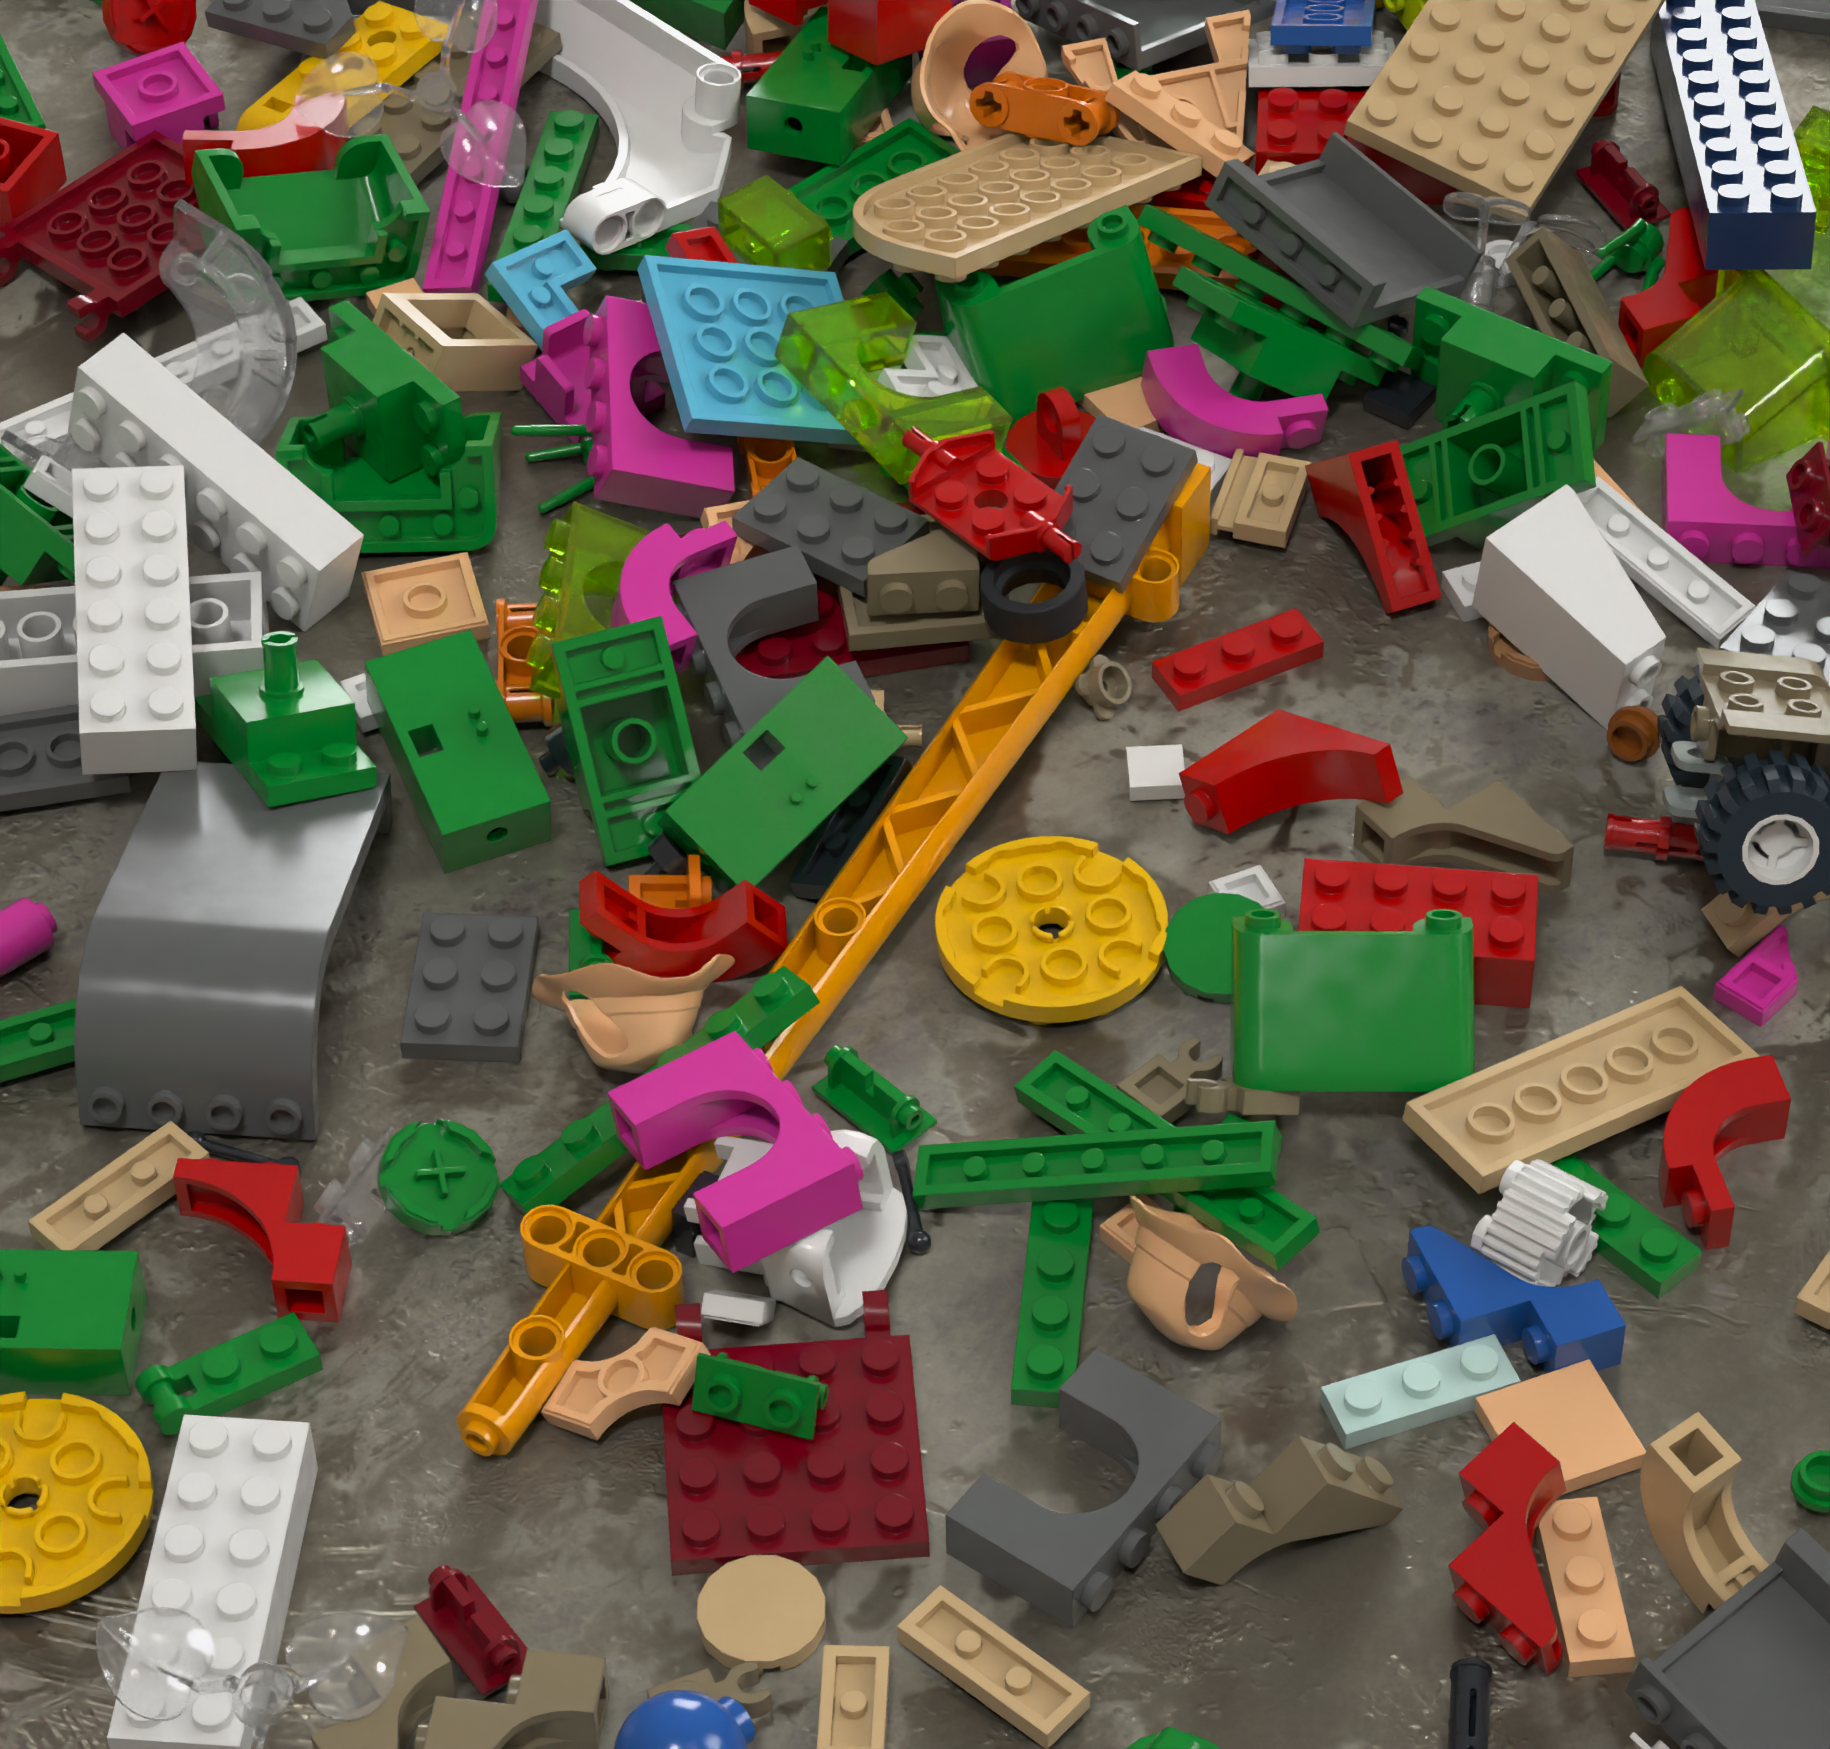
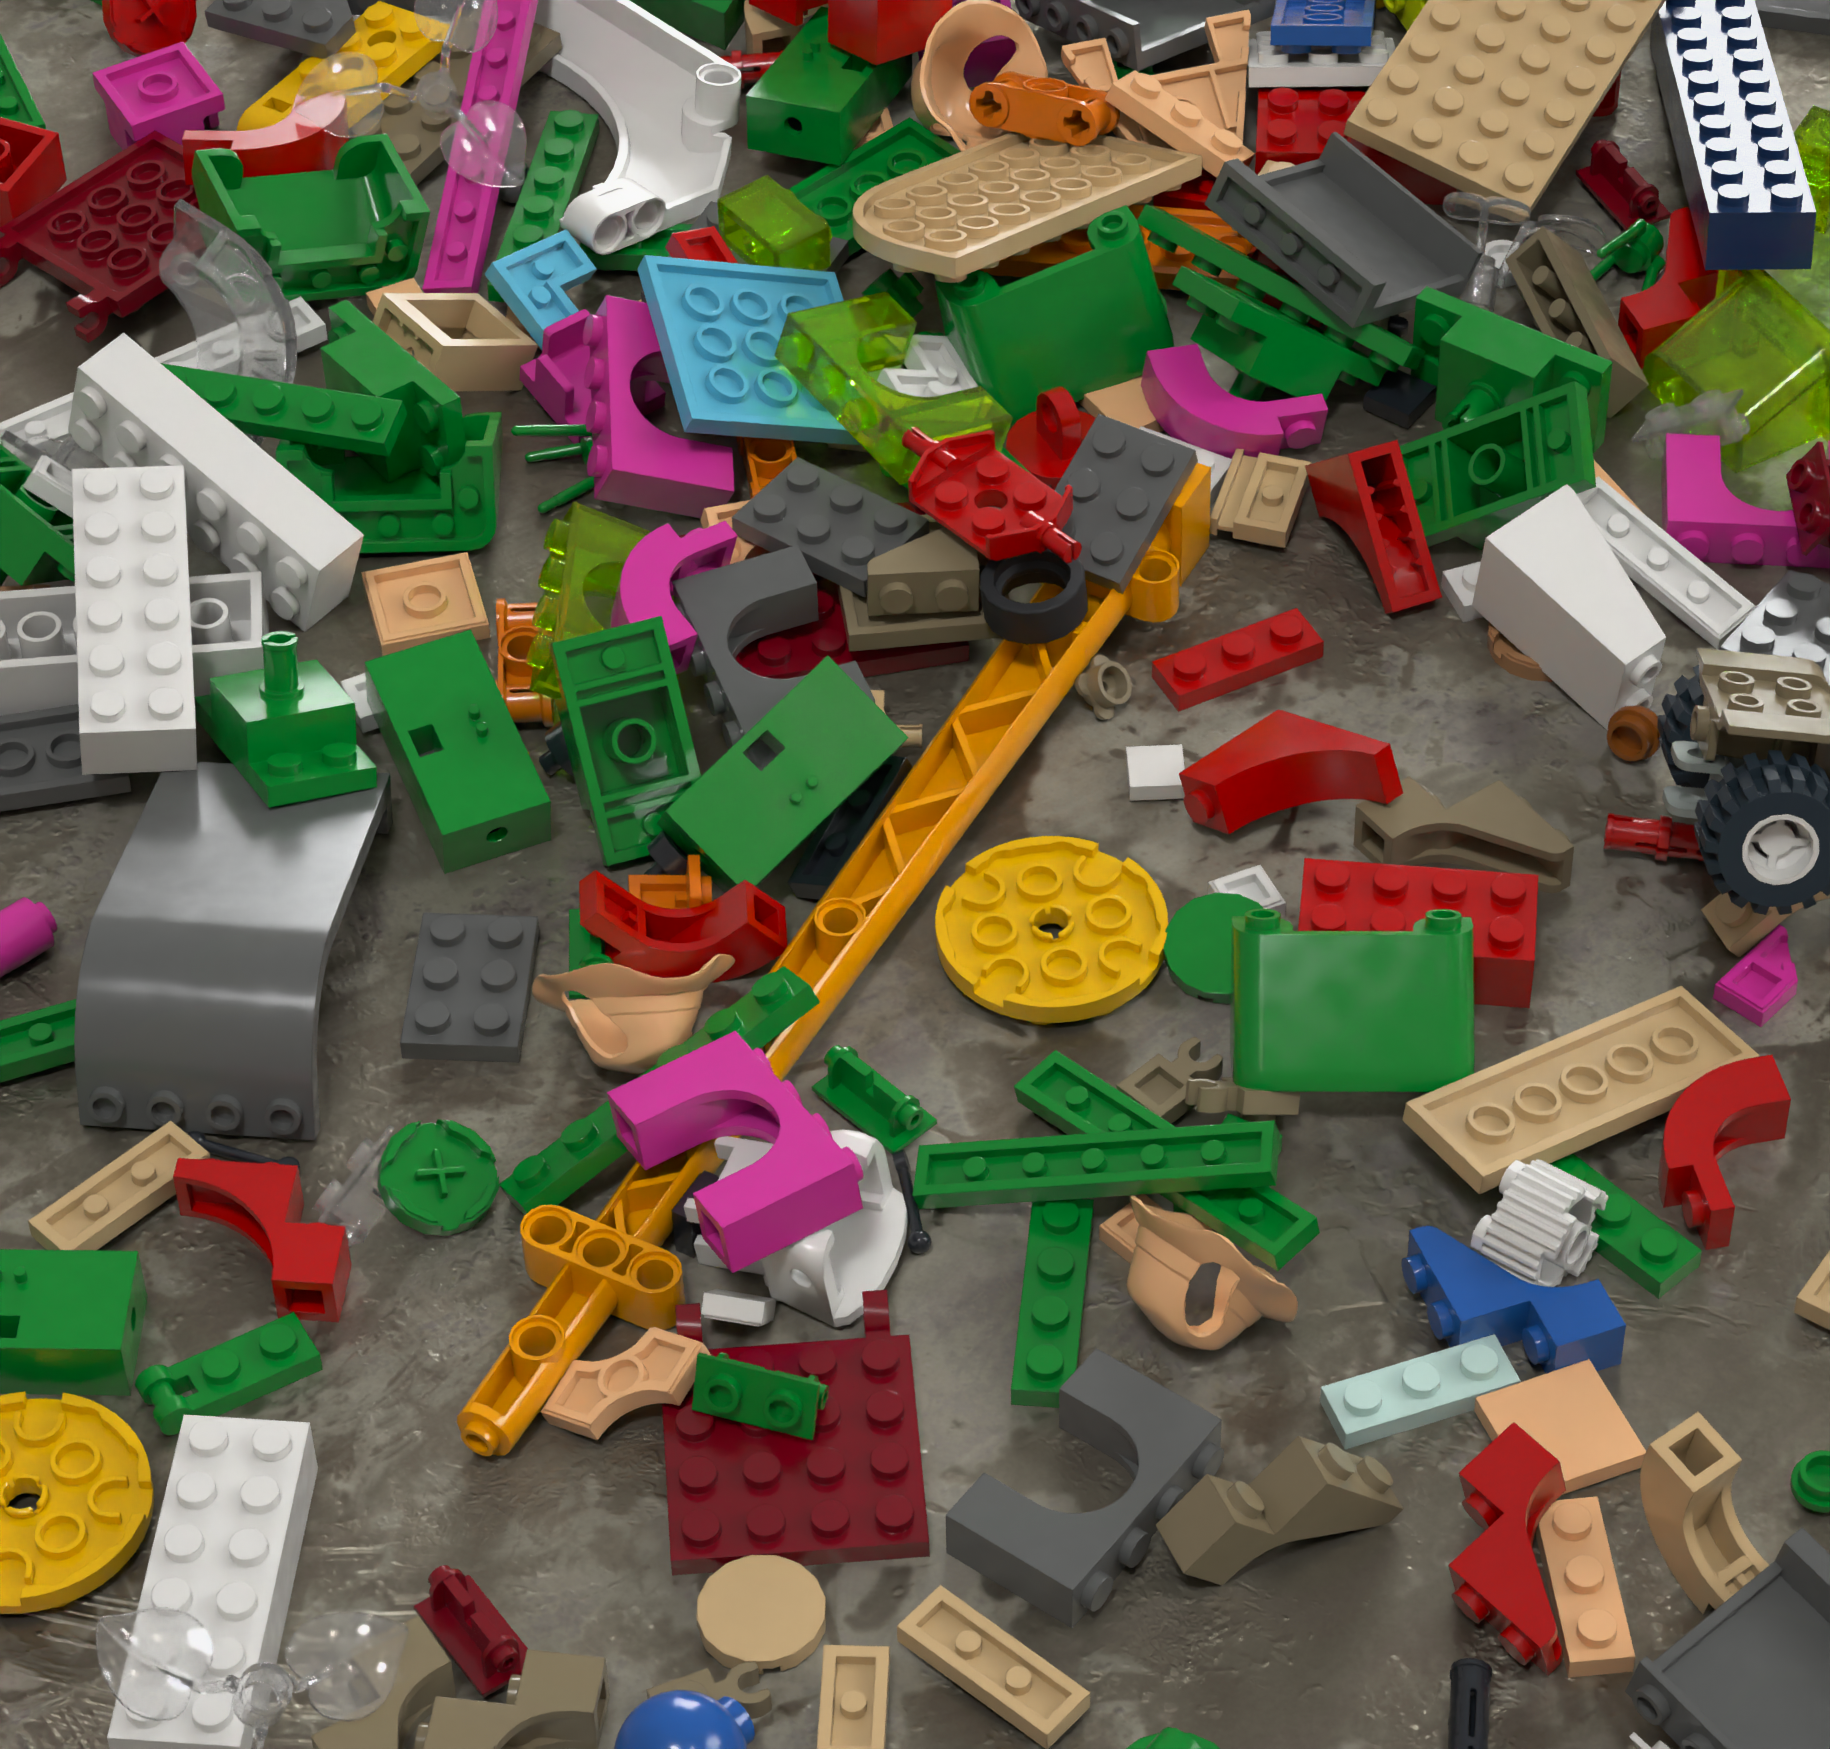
(299, 411): none -> green plate

